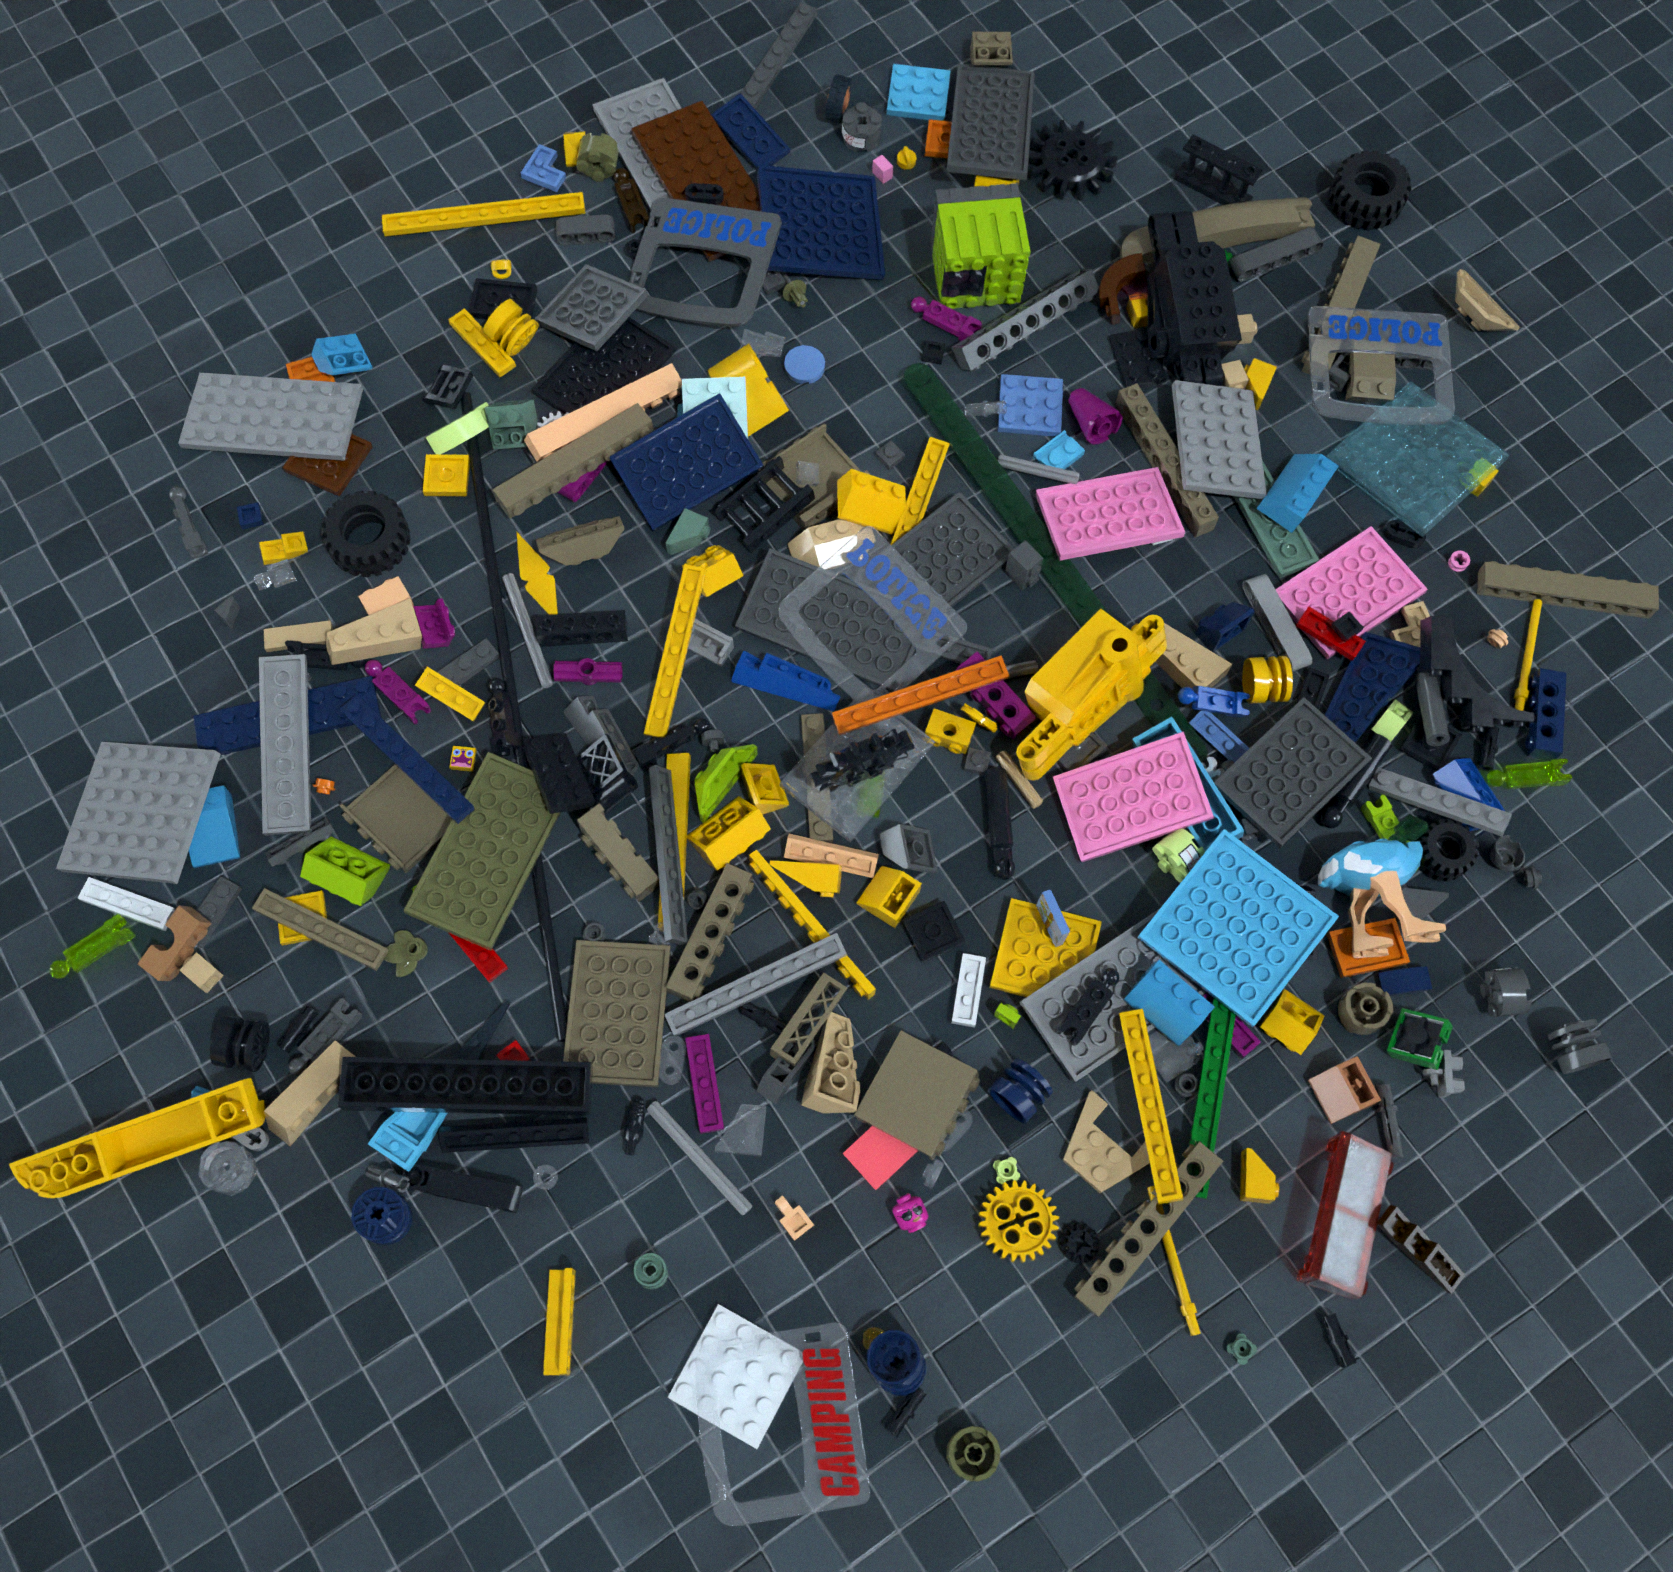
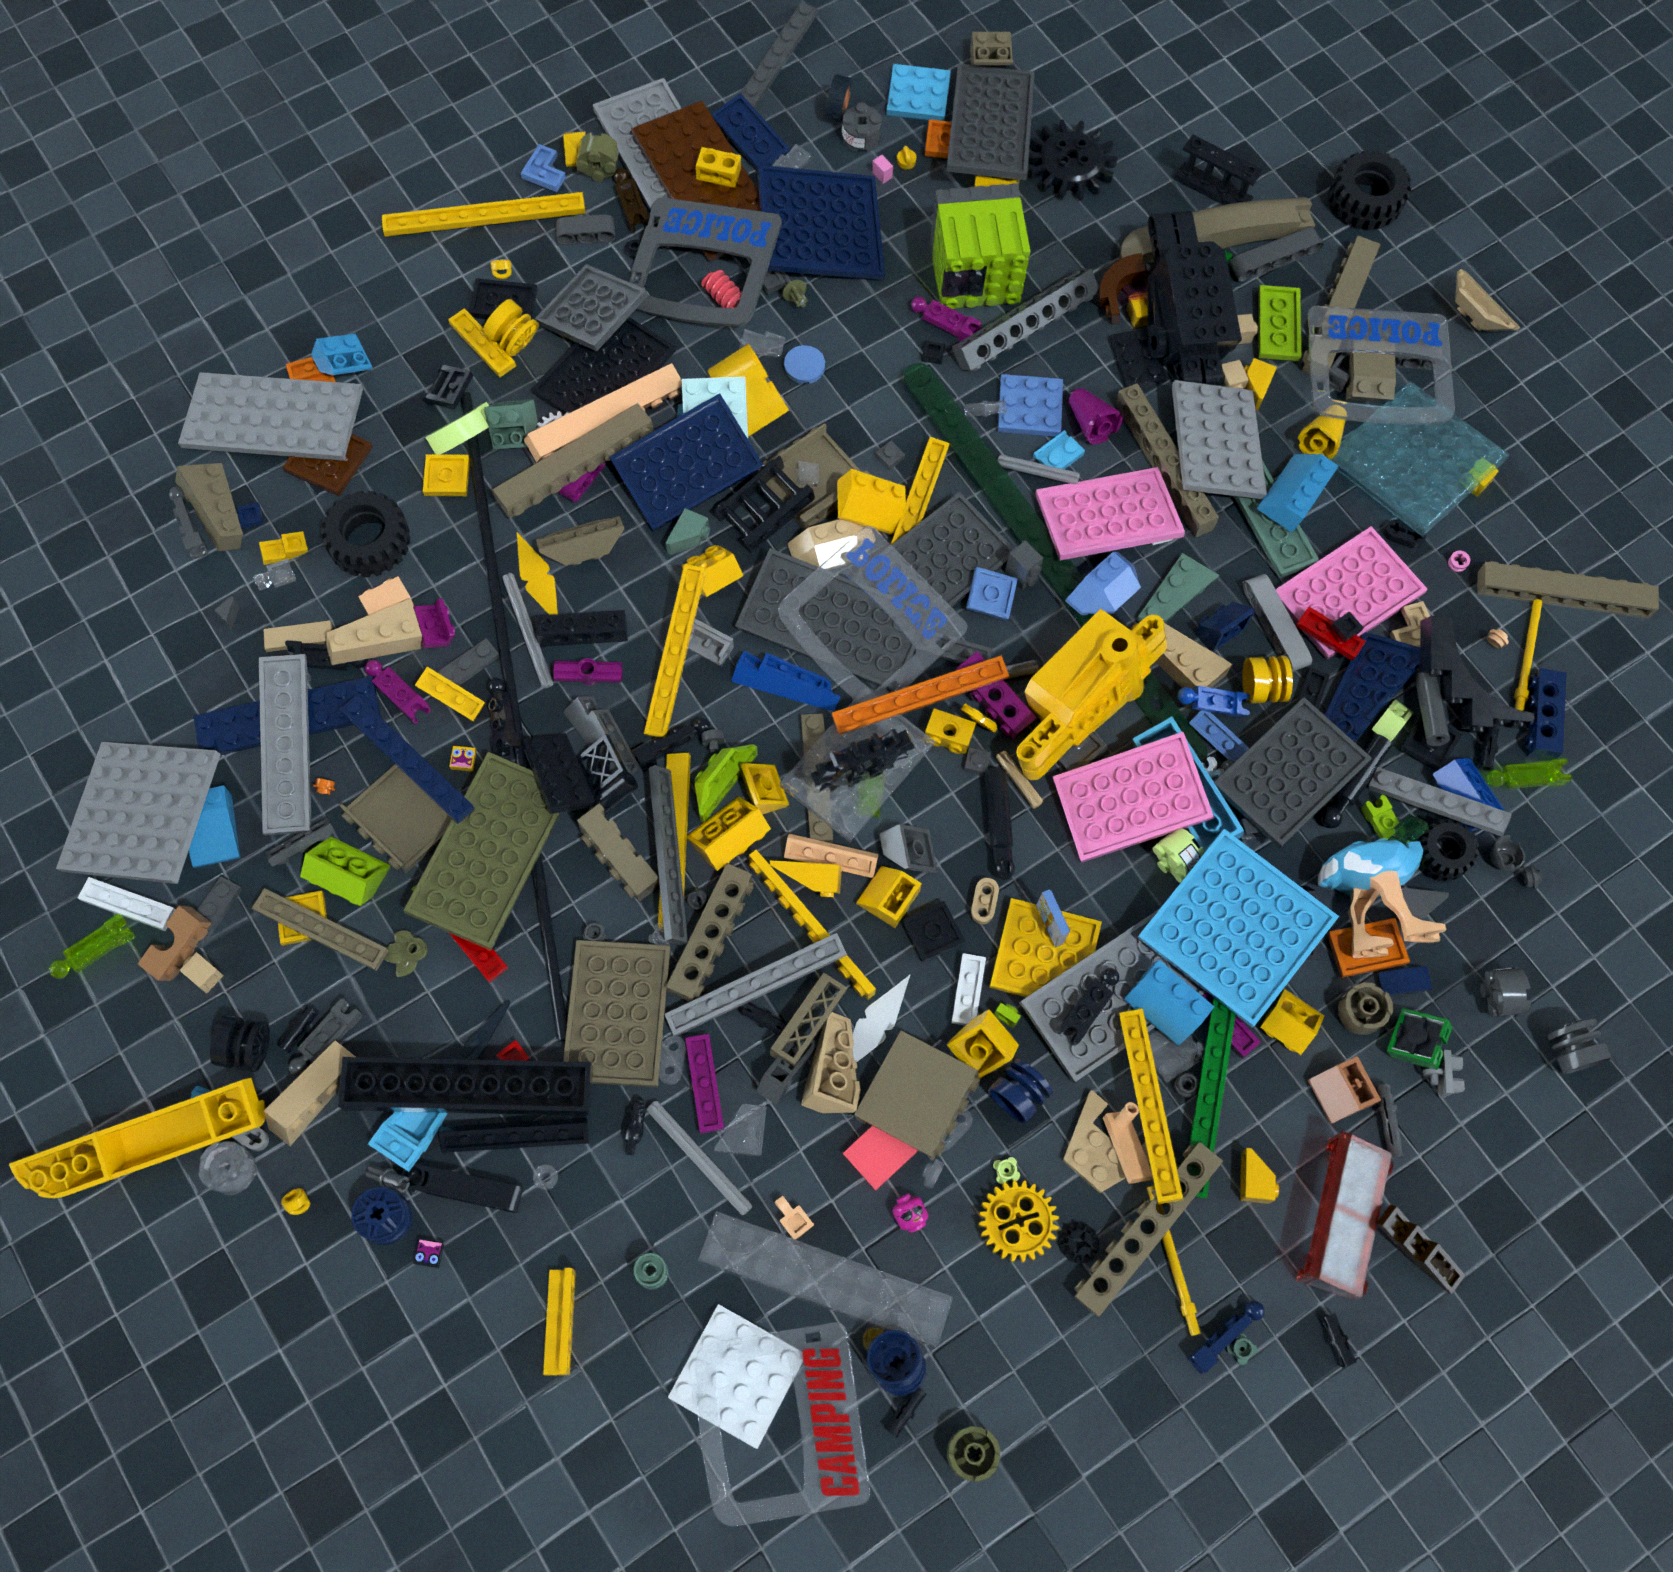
(211, 498): none -> dark tan wedge
(295, 1202): none -> yellow tile
(428, 1253): none -> tile
(704, 193): black beam -> none
(718, 167): none -> yellow brick
(722, 289): none -> coral piece
(796, 158): none -> clear slope
(825, 1279): none -> clear brick
(879, 1017): none -> white sticker
(984, 902): none -> tan plate
(984, 1044): none -> yellow slope
(991, 593): none -> medium blue tile
(1105, 586): none -> medium blue wedge
(1127, 1144): none -> light nougat piece
(1178, 588): none -> sand green wing
(1205, 1356): none -> dark blue plate
(1279, 323): none -> lime plate
(1322, 436): none -> yellow cone

